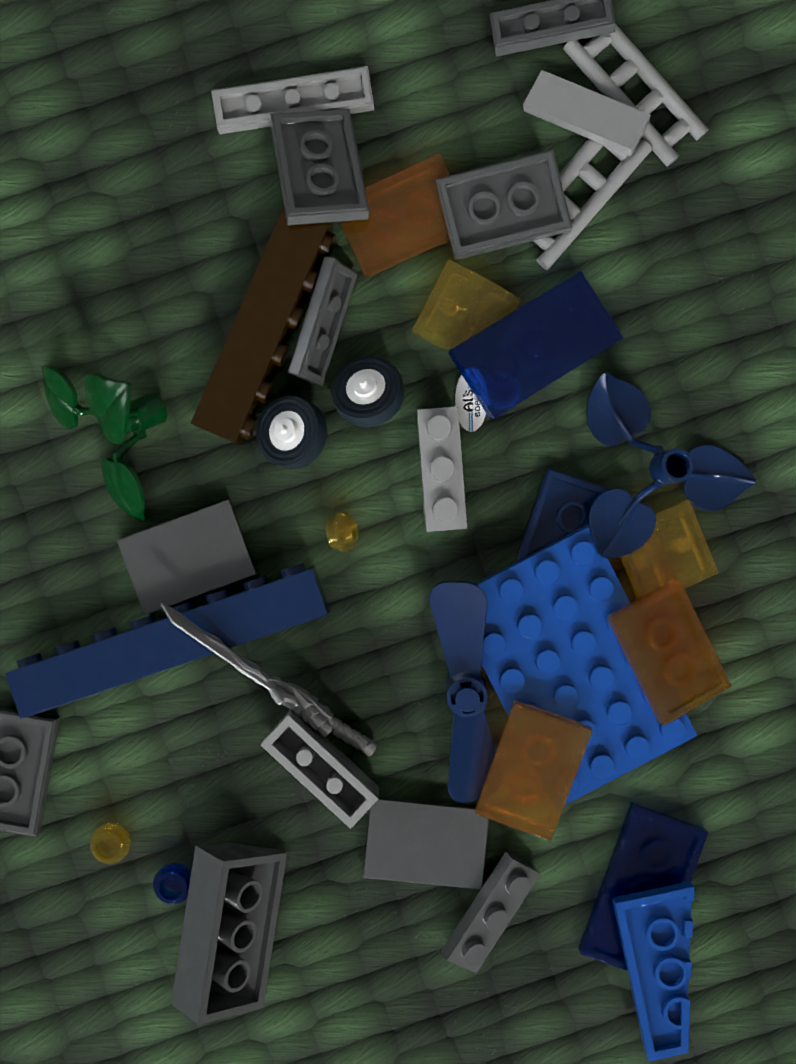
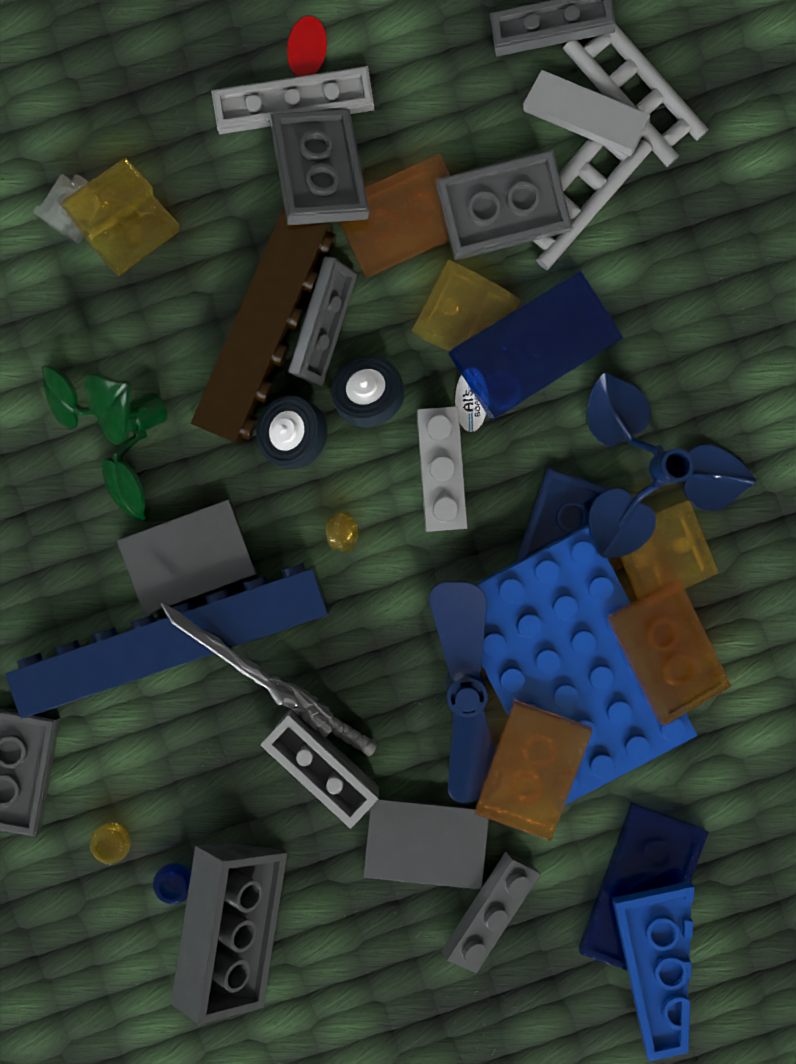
(52, 211): none -> clear brick
(120, 216): none -> clear yellow slope
(306, 46): none -> red sticker

